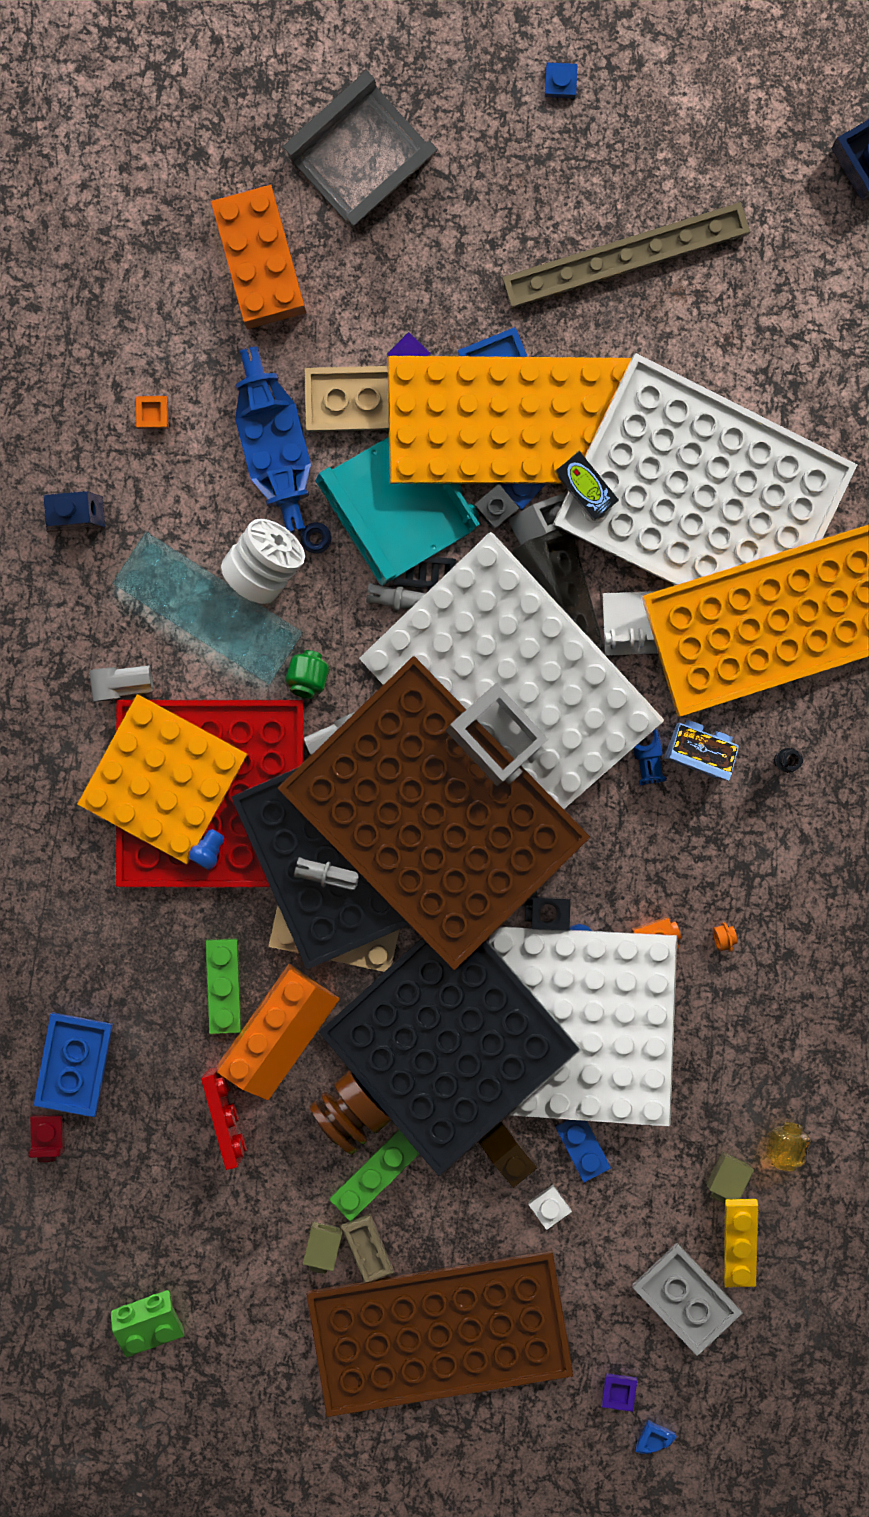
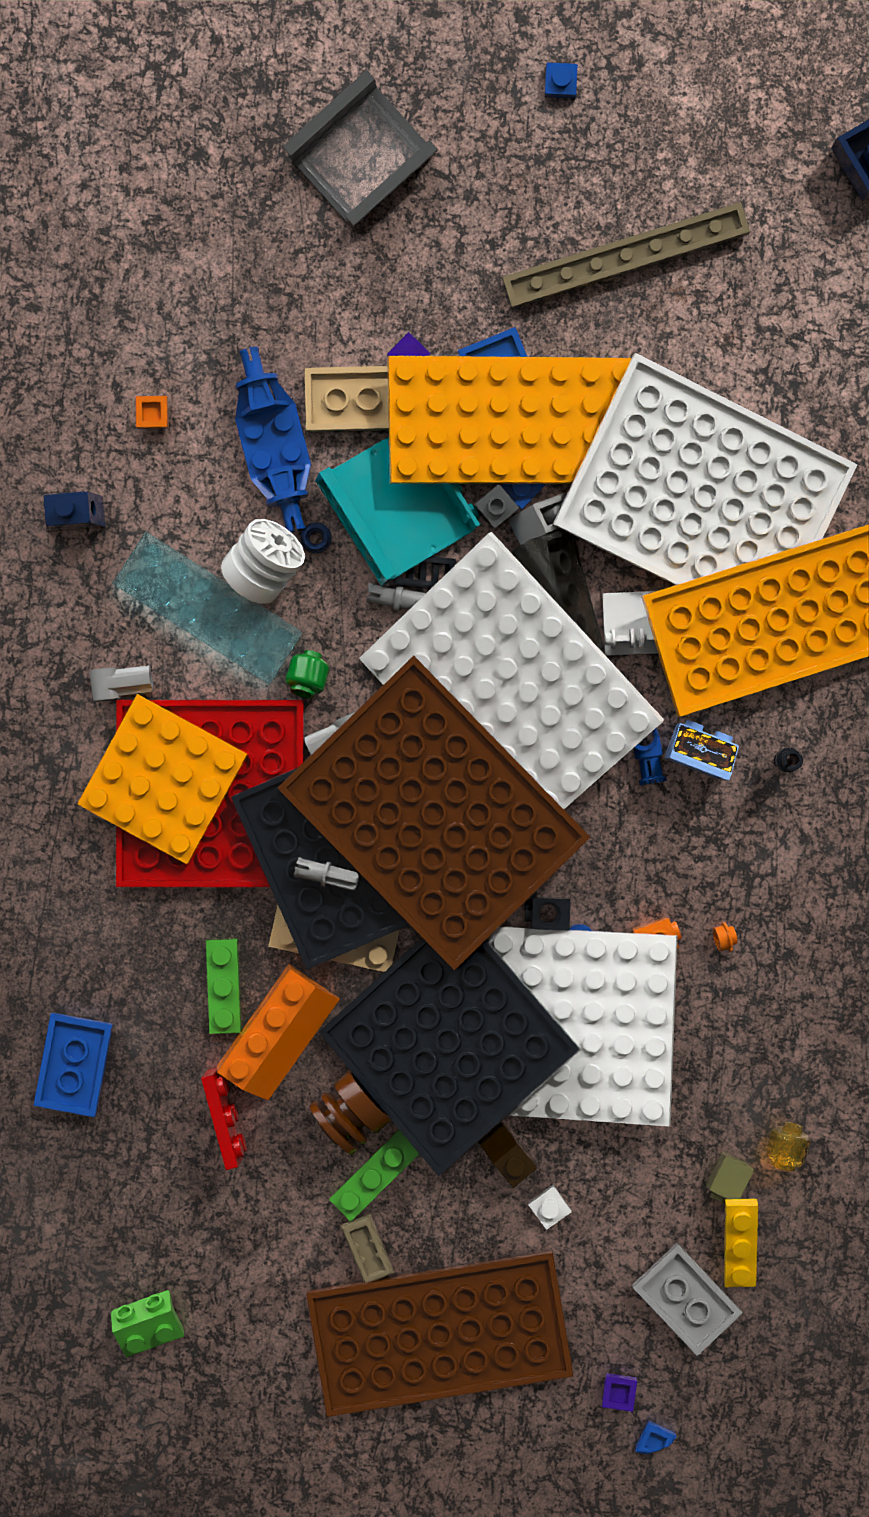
(47, 1137): dark red bracket -> none
(206, 850): blue piece -> none
(258, 257): orange brick -> none
(322, 1247): olive brick -> none
(458, 732): light grey window -> none
(583, 1148): blue plate -> none
(586, 485): tile -> none

